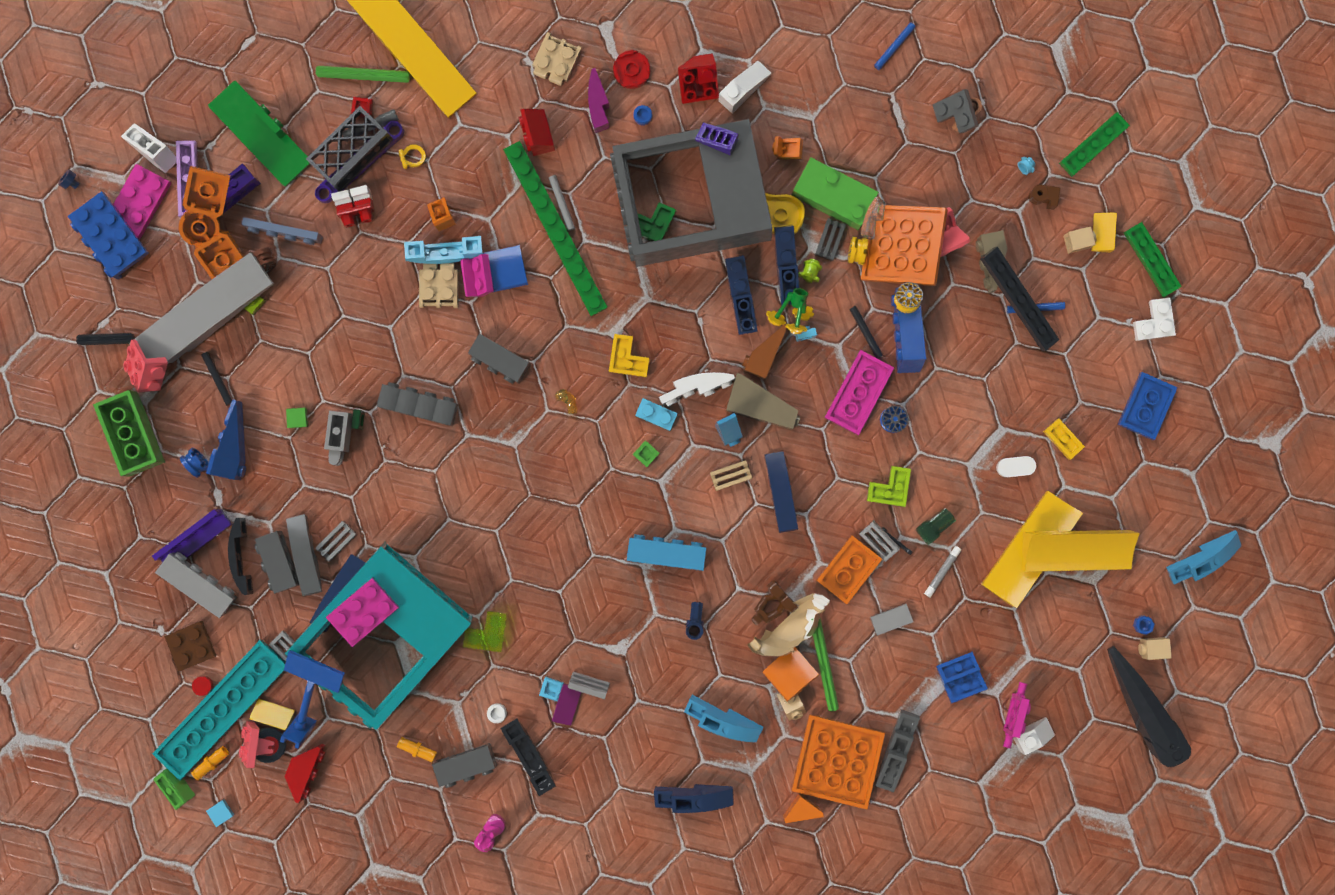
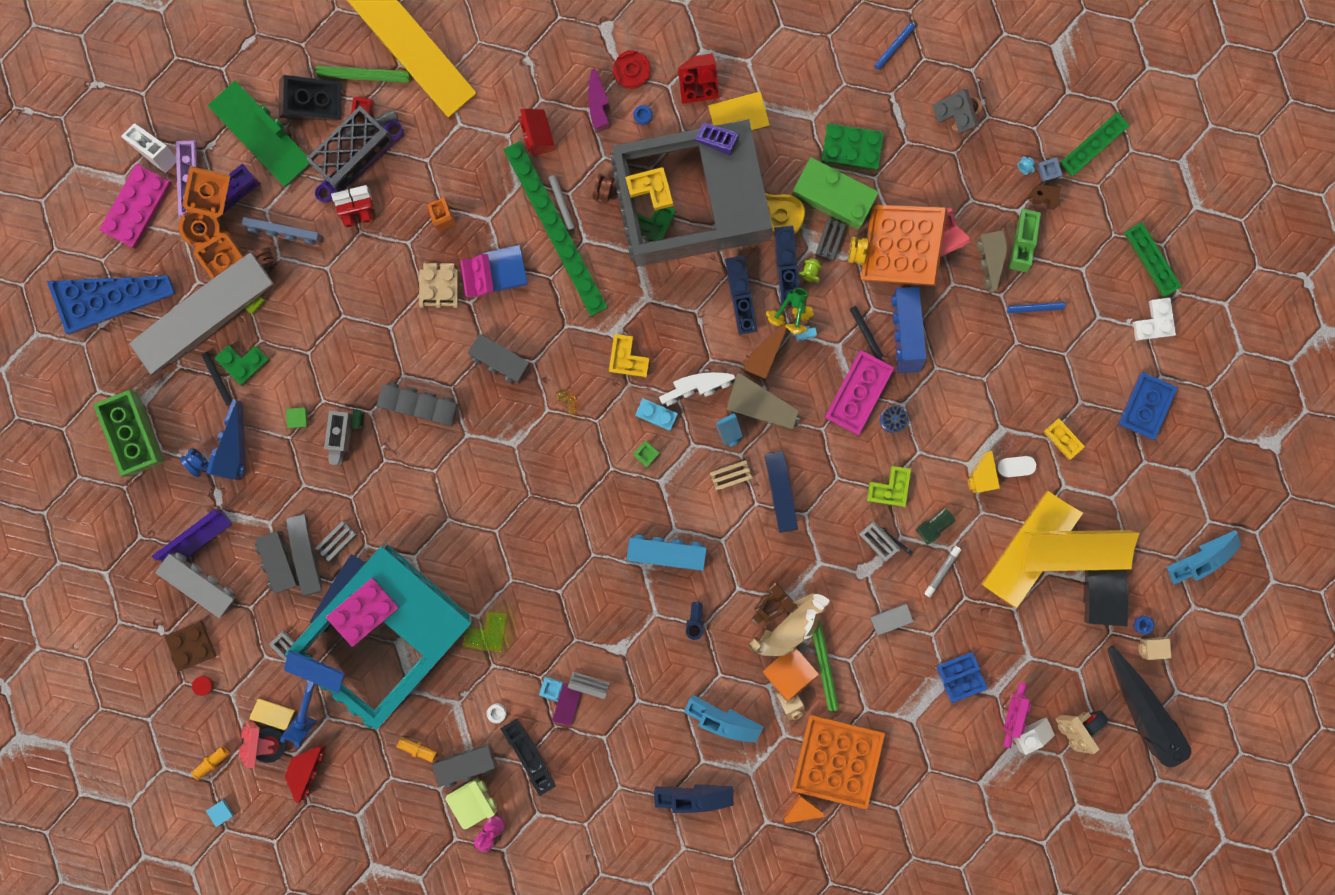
(68, 180): dark blue tile -> none
(99, 300): none -> blue wing
(104, 339): black axle -> none
(107, 235): blue bracket -> none
(144, 372): coral bracket -> none
(175, 790): bright green slope -> none
(220, 710): teal plate -> none
(237, 531): black slope -> none
(243, 367): none -> green plate
(309, 98): none -> black slope
(406, 164): yellow piece -> none
(443, 252): medium azure slope -> none
(471, 803): none -> yellowish green bracket
(555, 59): tan plate -> none
(605, 189): none -> copper wheel
(653, 183): none -> yellow plate
(740, 109): none -> yellow sticker
(743, 86): white slope -> none
(787, 148): orange bracket -> none
(849, 569): orange plate -> none
(852, 147): none -> green plate
(874, 213): clear slope -> none
(897, 751): dark grey slope -> none
(908, 298): yellow wheel -> none
(984, 474): none -> yellow slope
(1019, 299): black plate -> none
(1024, 240): none -> bright green slope
(1049, 169): none -> sand blue plate
(1079, 240): tan brick -> none
(1082, 730): none -> tan plate
(1105, 230): yellow slope -> none
(1106, 597): none -> black slope

